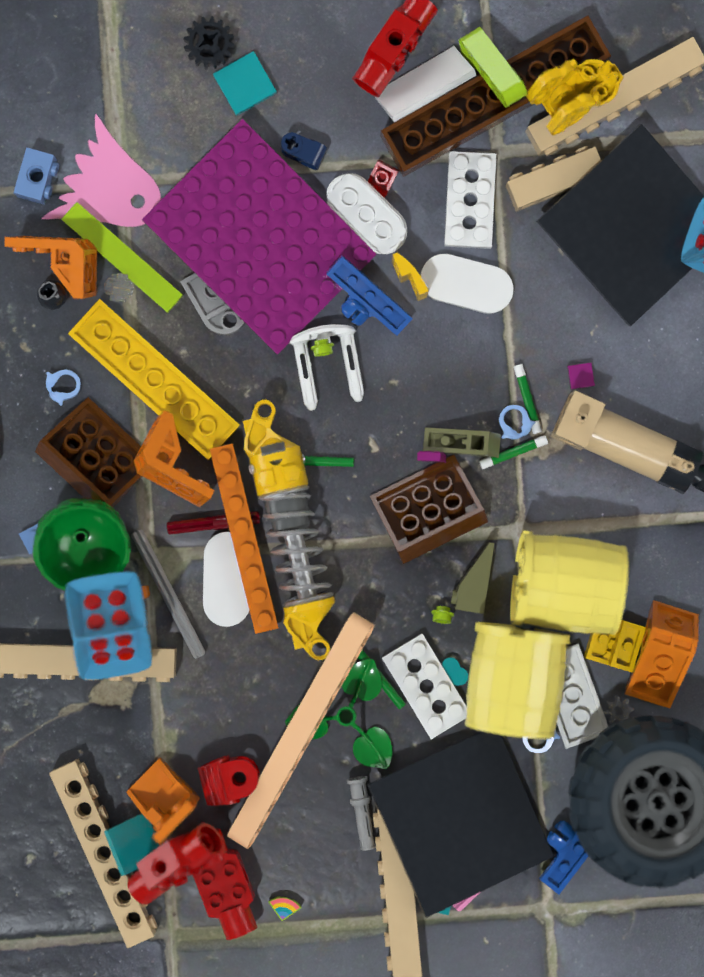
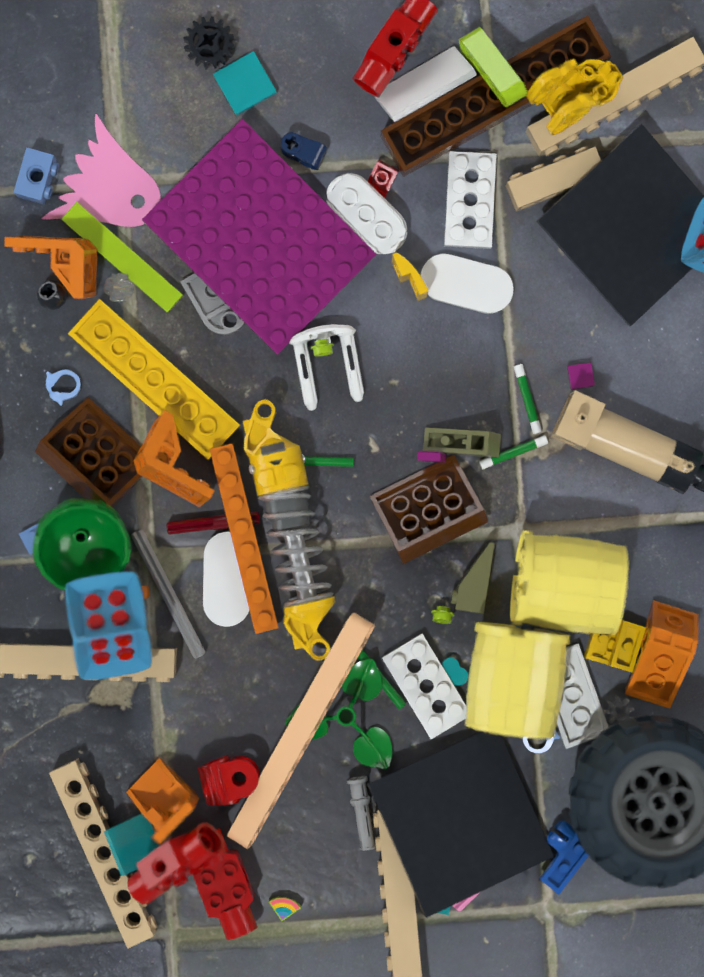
(366, 298): blue plate -> none
(508, 431): light blue piece -> none

